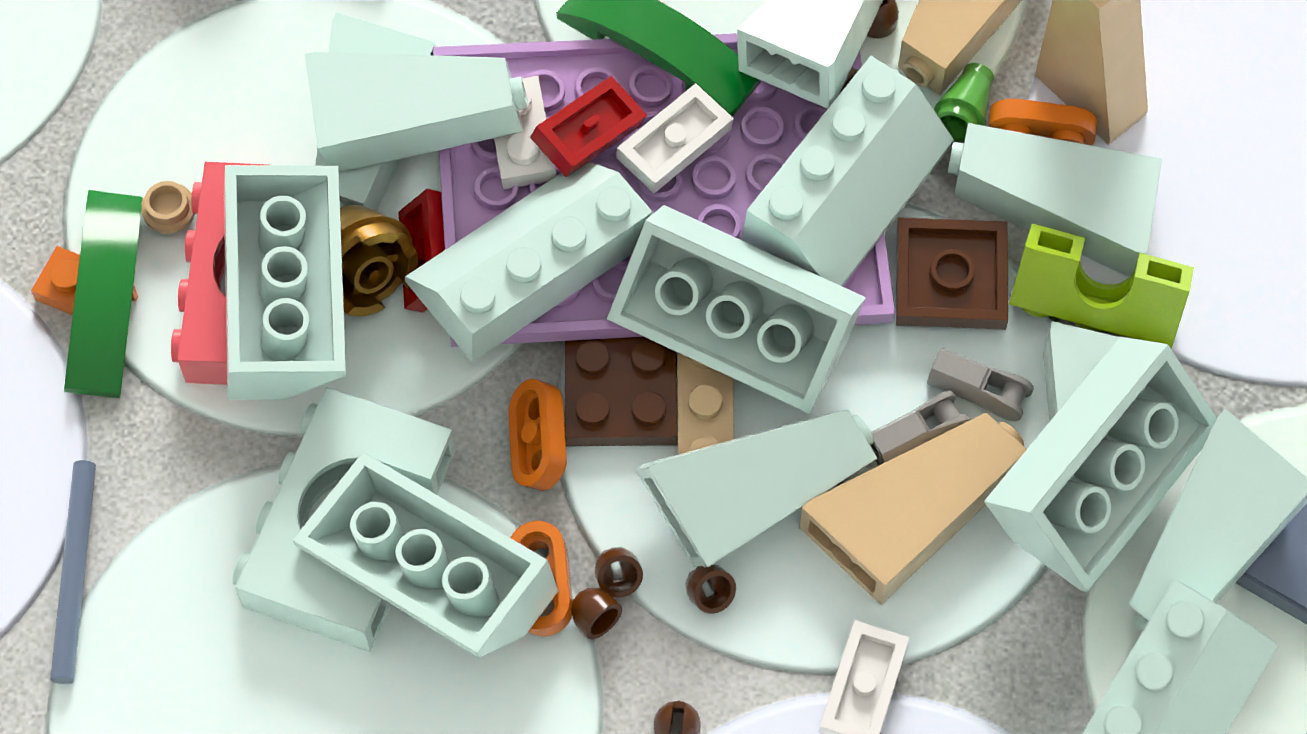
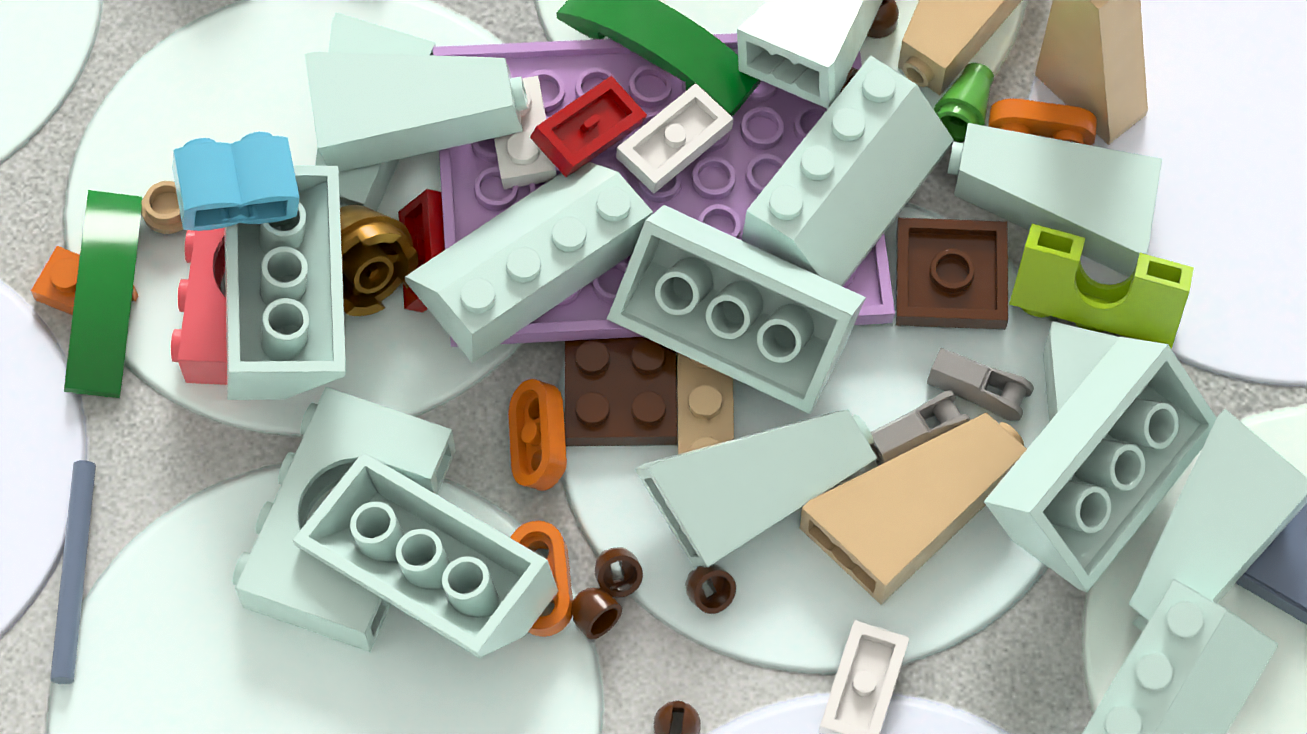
(235, 182): none -> medium azure brick

